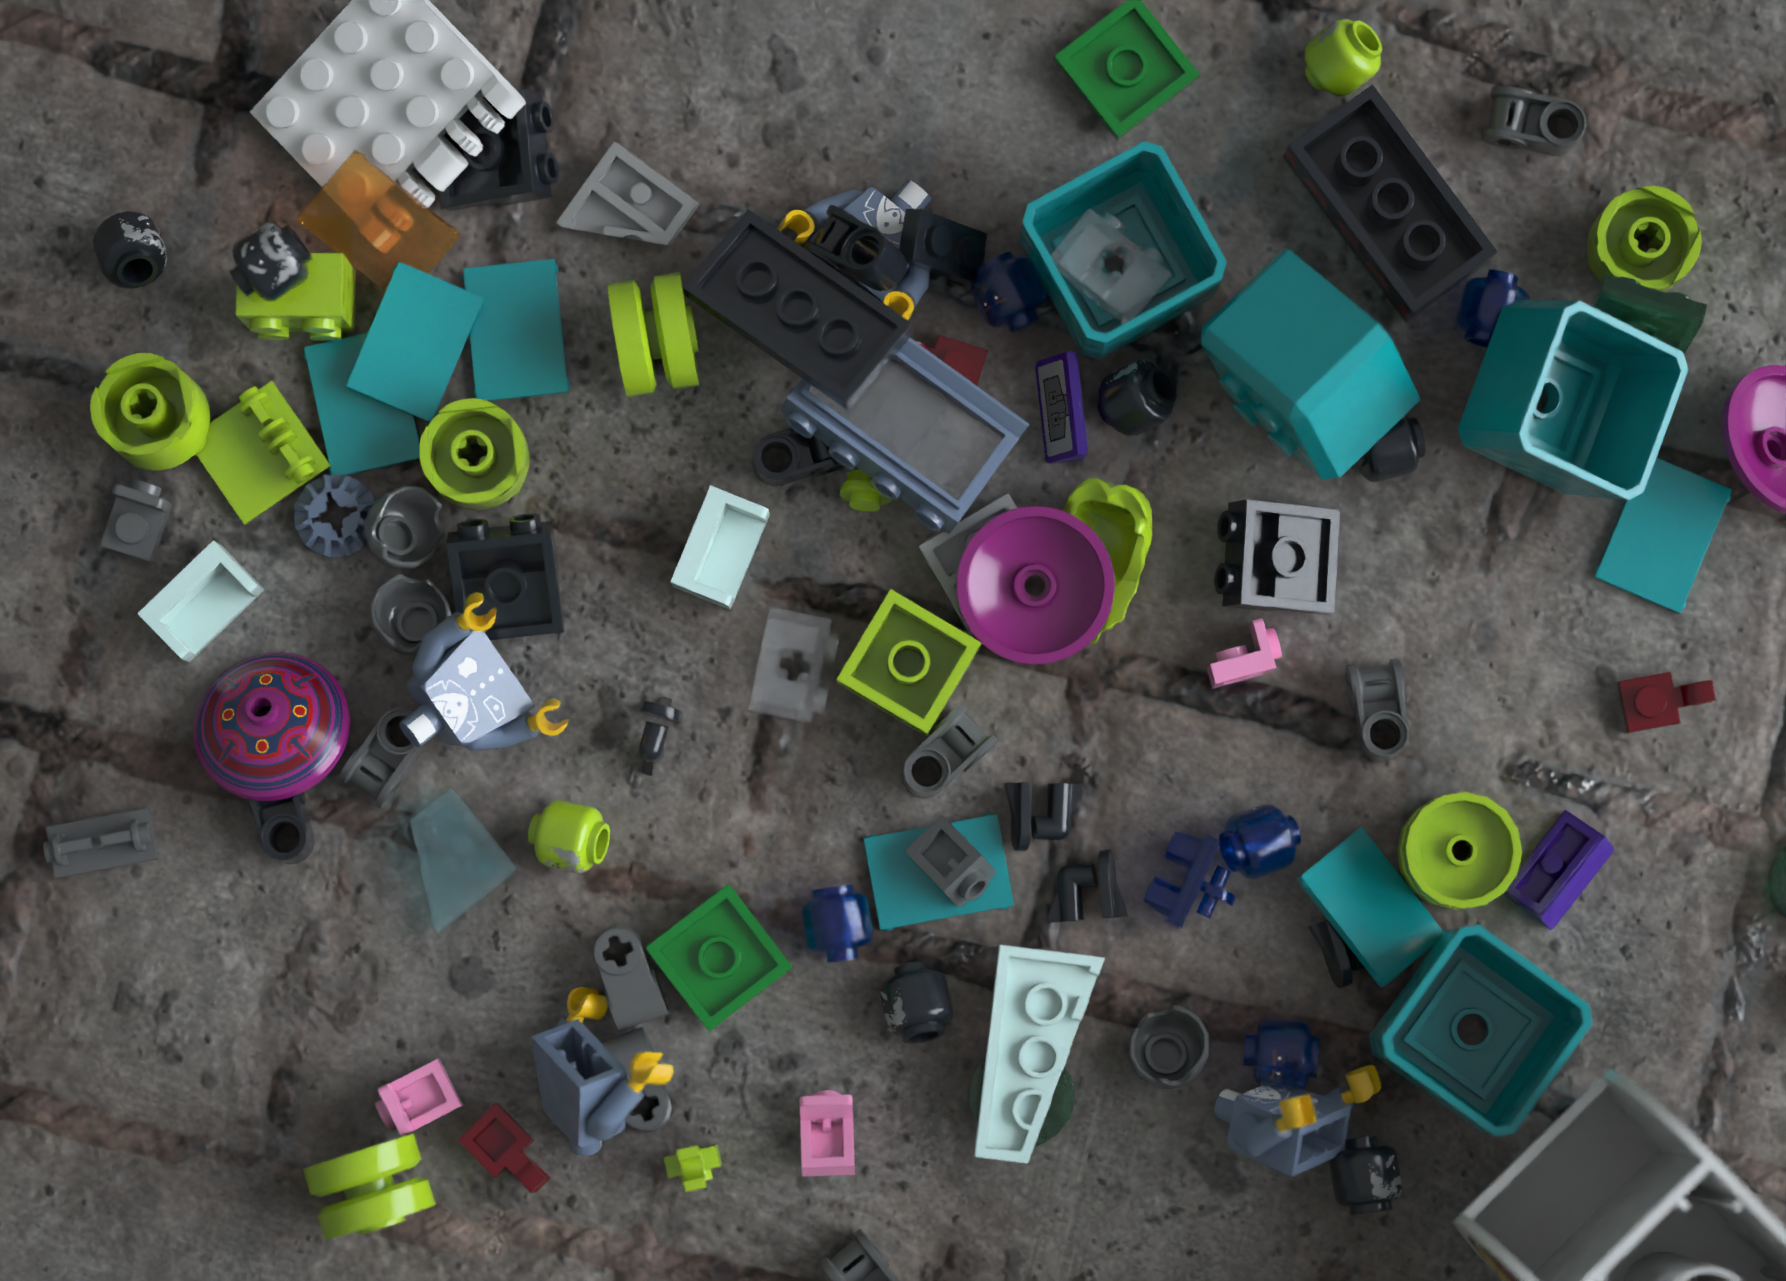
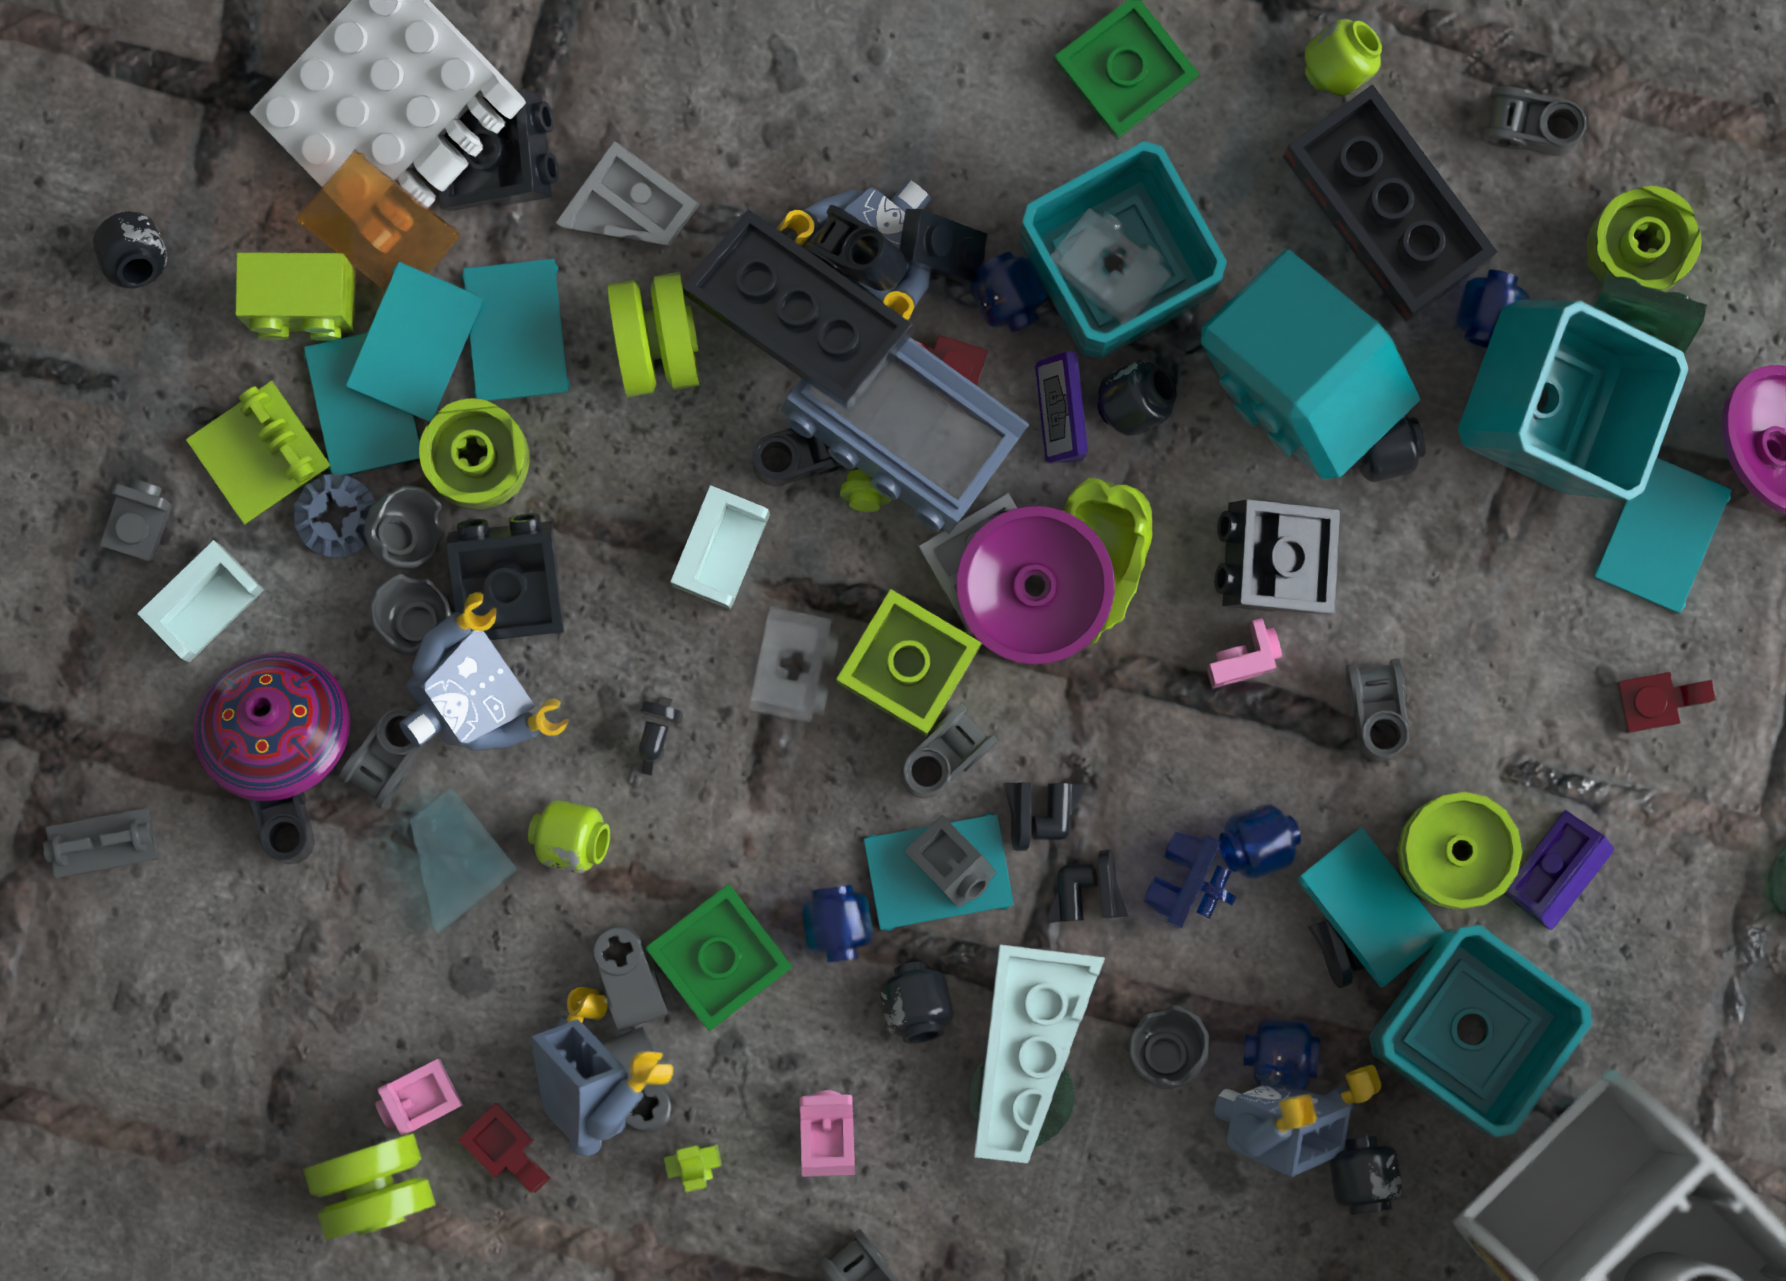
(147, 437): lime brick -> none
(270, 261): black head -> none

